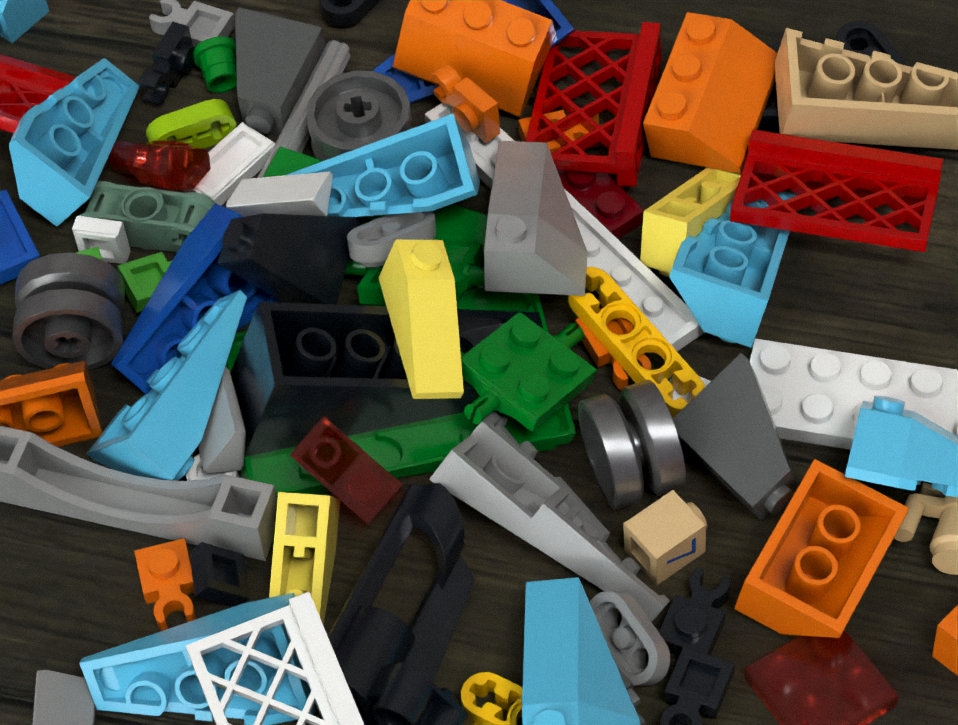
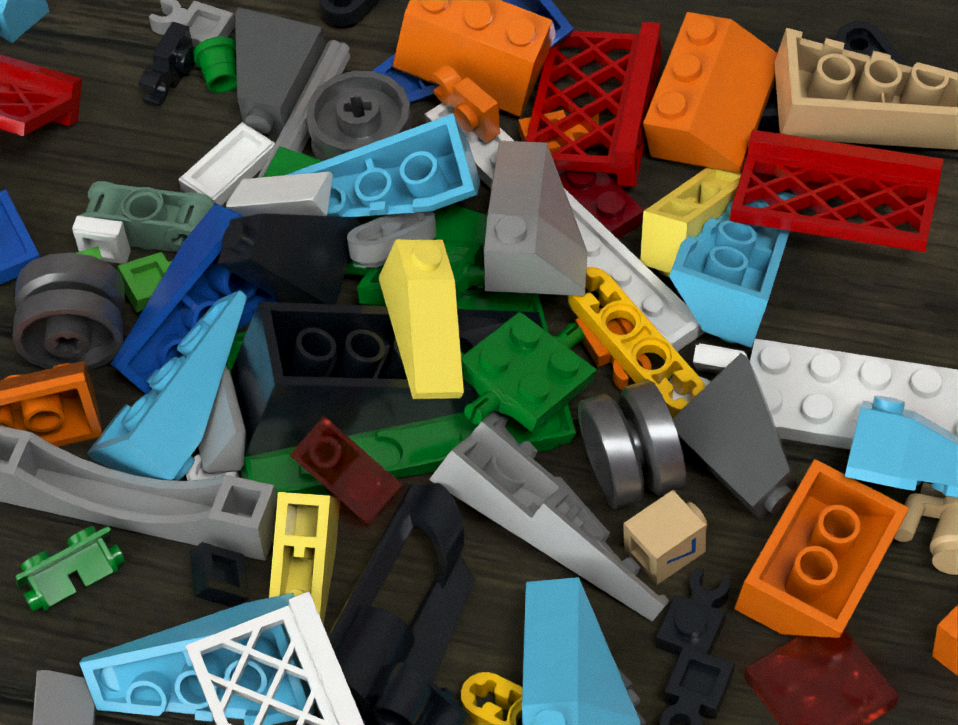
(49, 574): none -> green hinge
(68, 140): medium azure wedge -> none
(161, 163): clear red piece -> none
(167, 579): orange plate -> none
(198, 124): lime beam -> none
(631, 638): light grey plate -> none
(713, 358): none -> white tile

